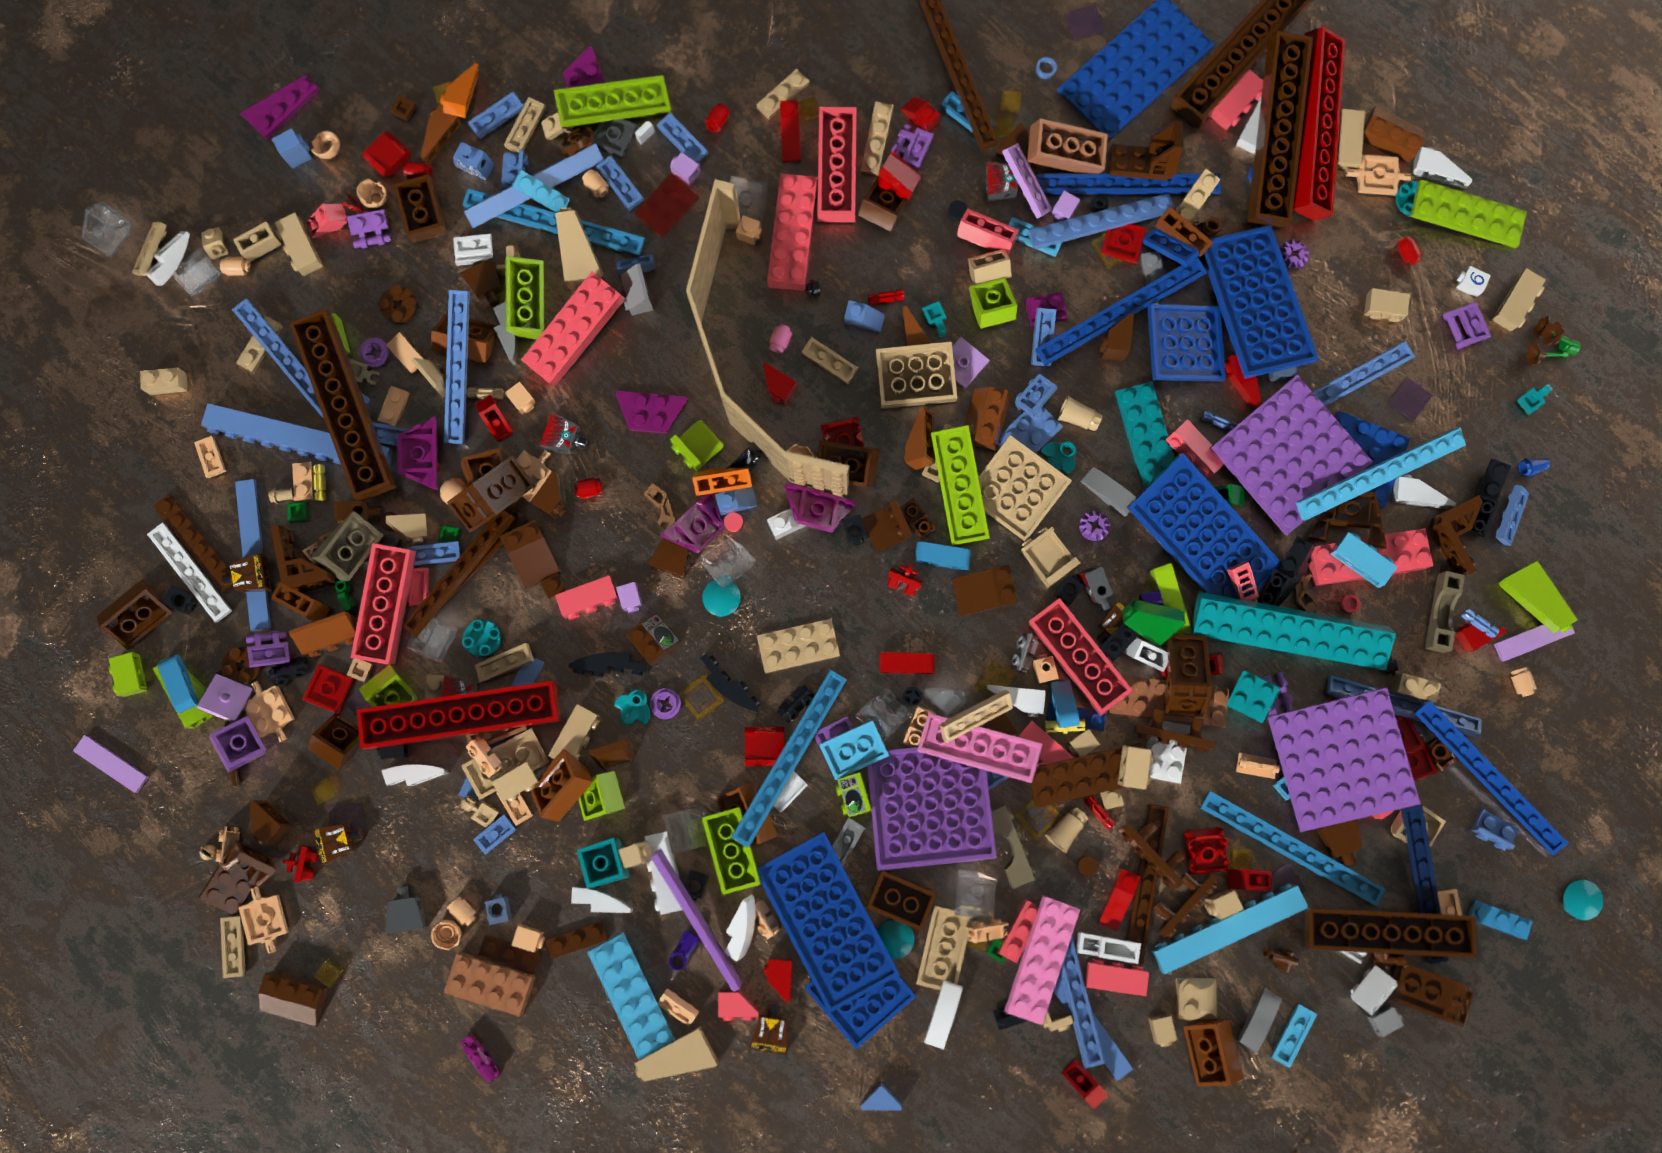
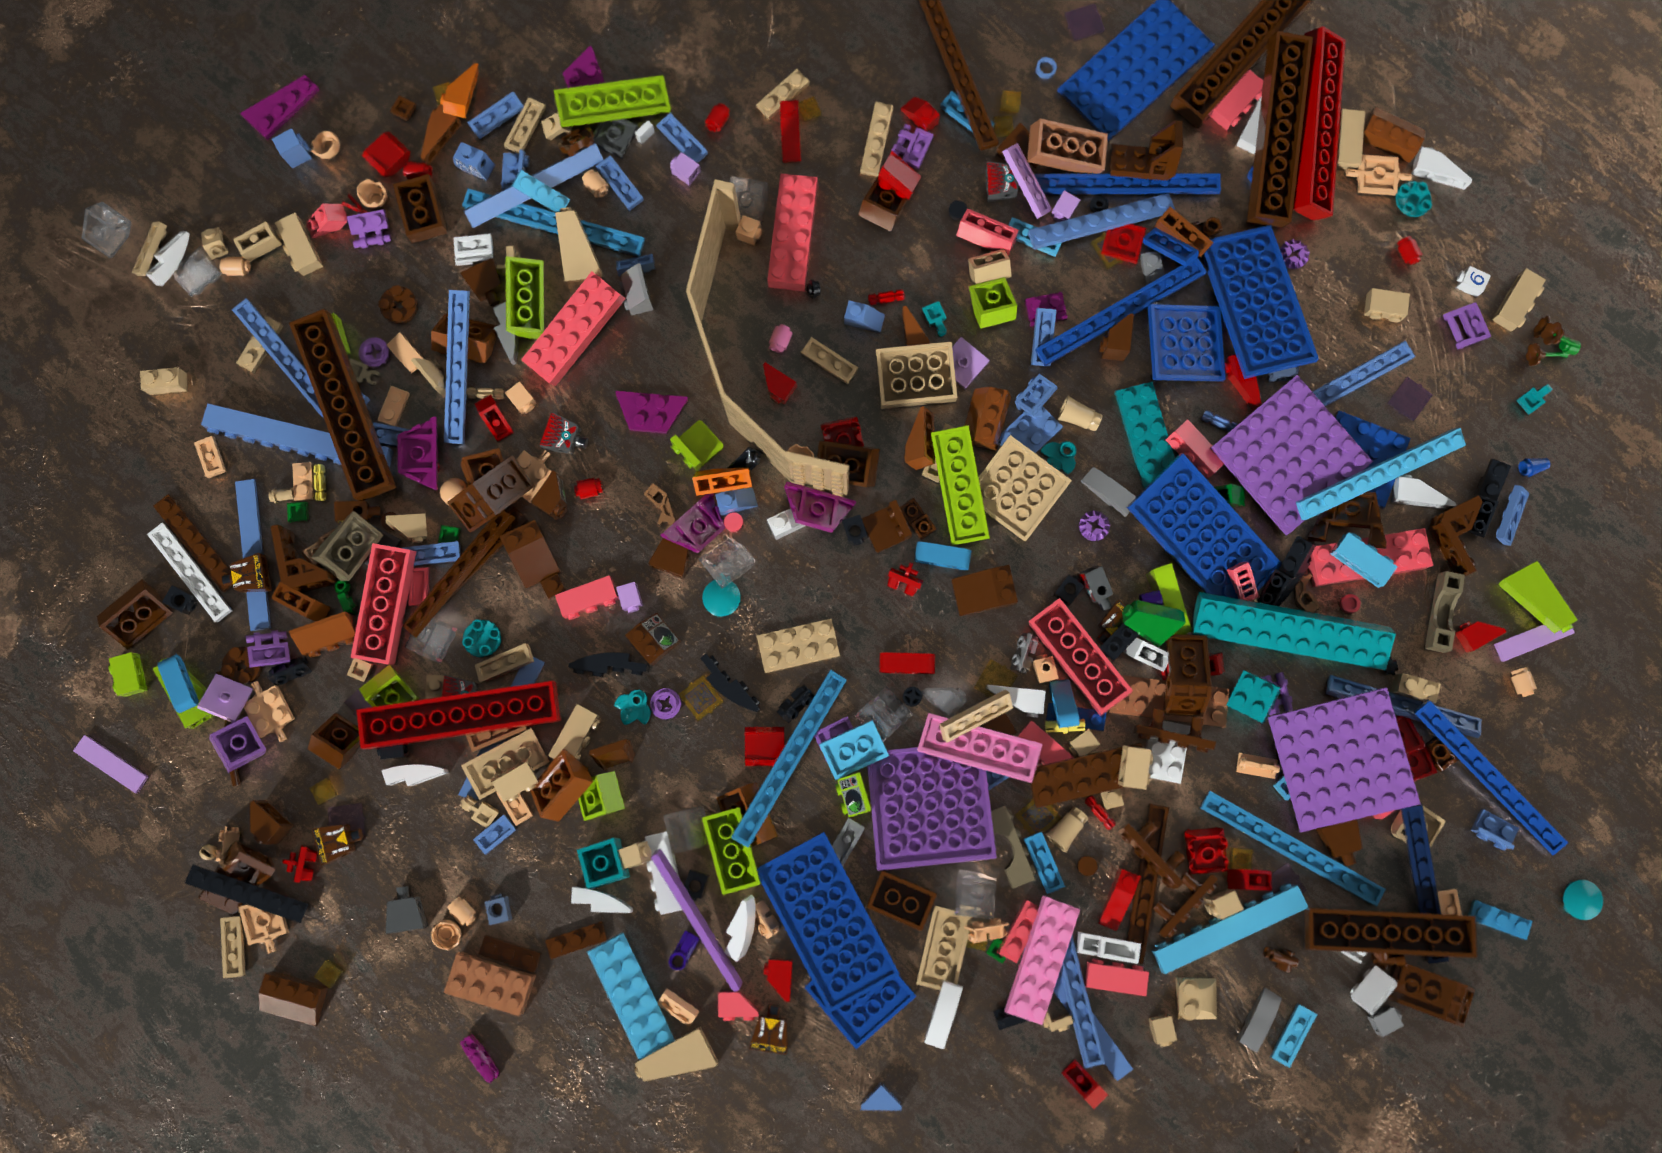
(246, 893): none -> black plate
(328, 689): red tile -> none
(488, 764): light nougat hinge -> none
(528, 938): light nougat brick -> none
(666, 205): clear red plate -> none
(791, 790): white plate -> none
(837, 164): coral brick -> none
(897, 938): teal dish -> none
(916, 727): light nougat slope -> none
(1044, 862): none -> dark azure plate
(1048, 556): tan panel -> none
(1197, 195): tan plate -> none
(1213, 1053): dark orange slope -> none
(1468, 213): lime plate -> none
(1481, 623): medium blue axle -> none

